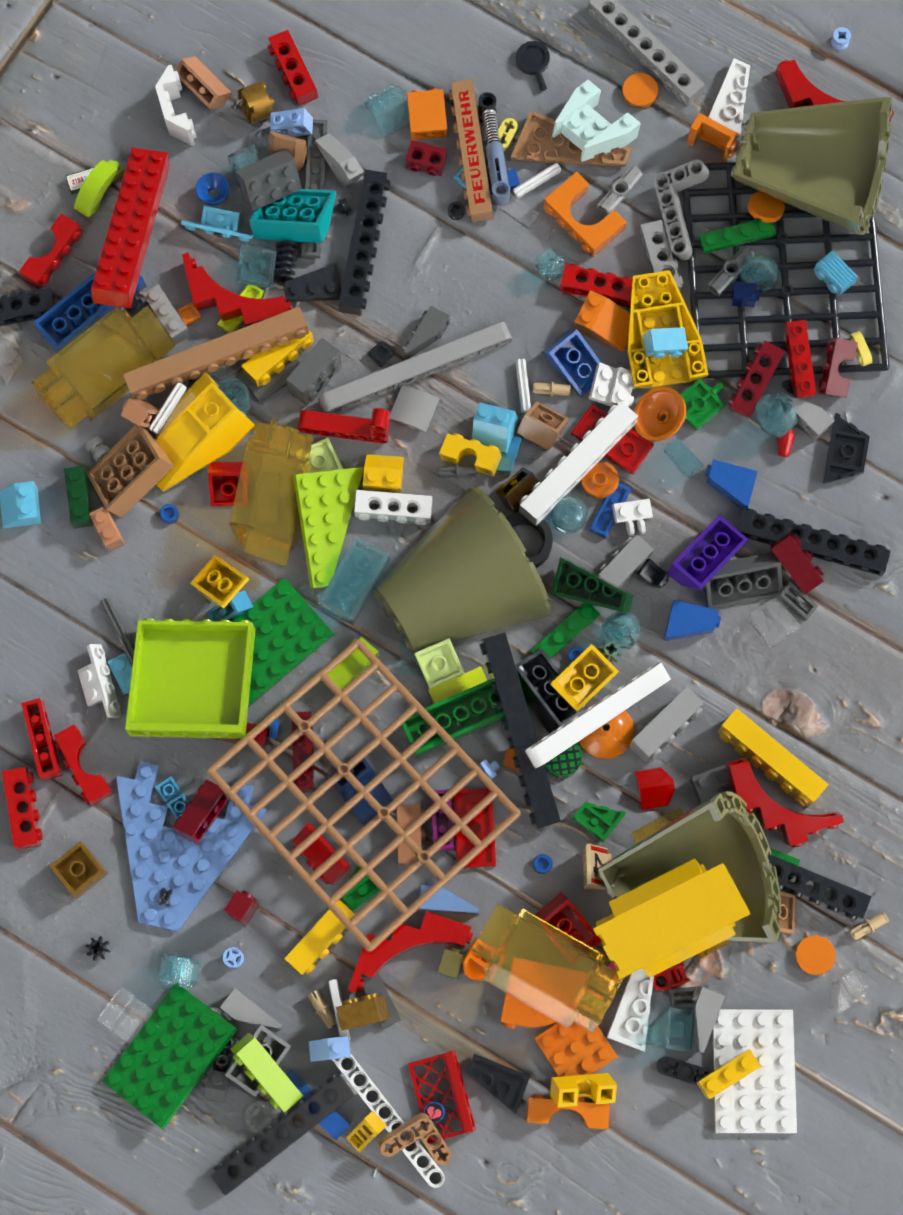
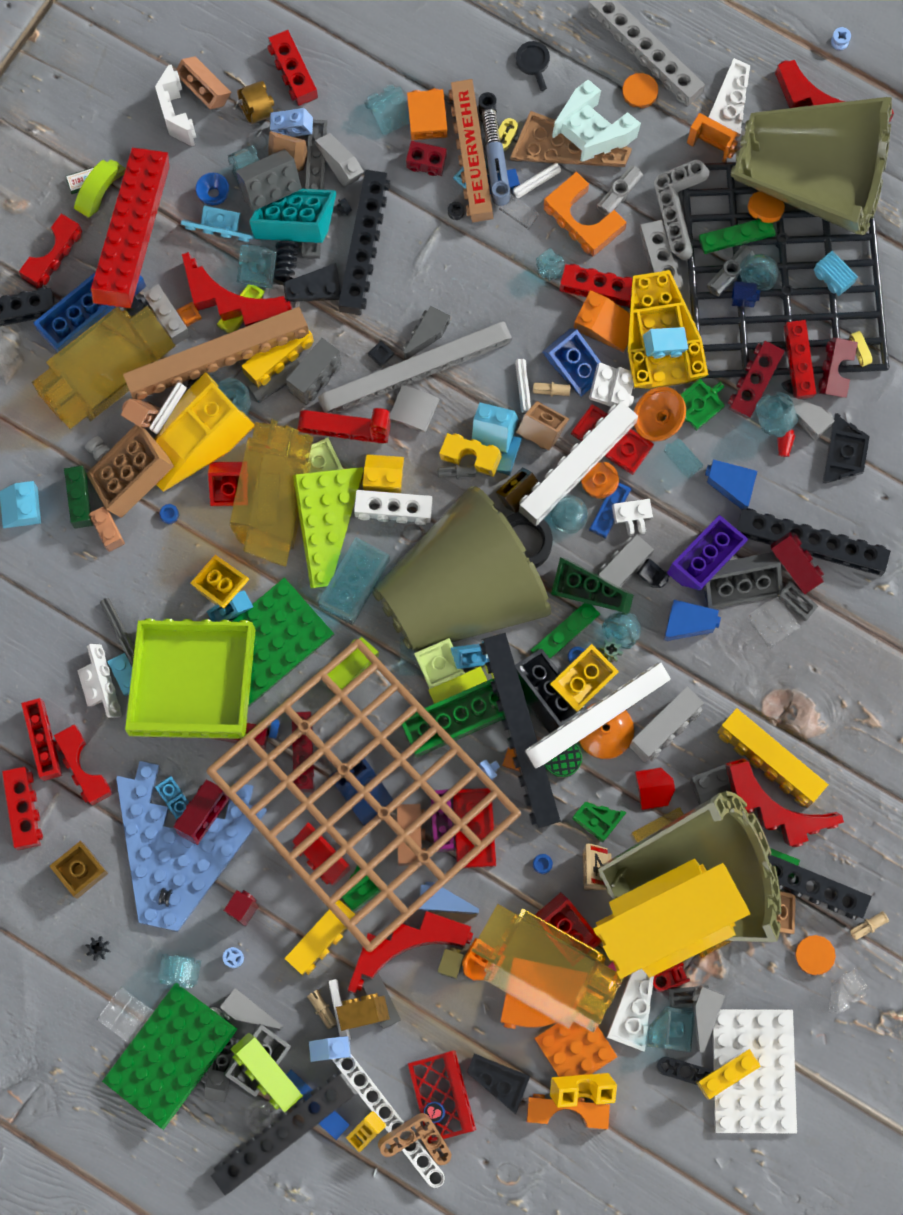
(468, 656): none -> dark azure slope

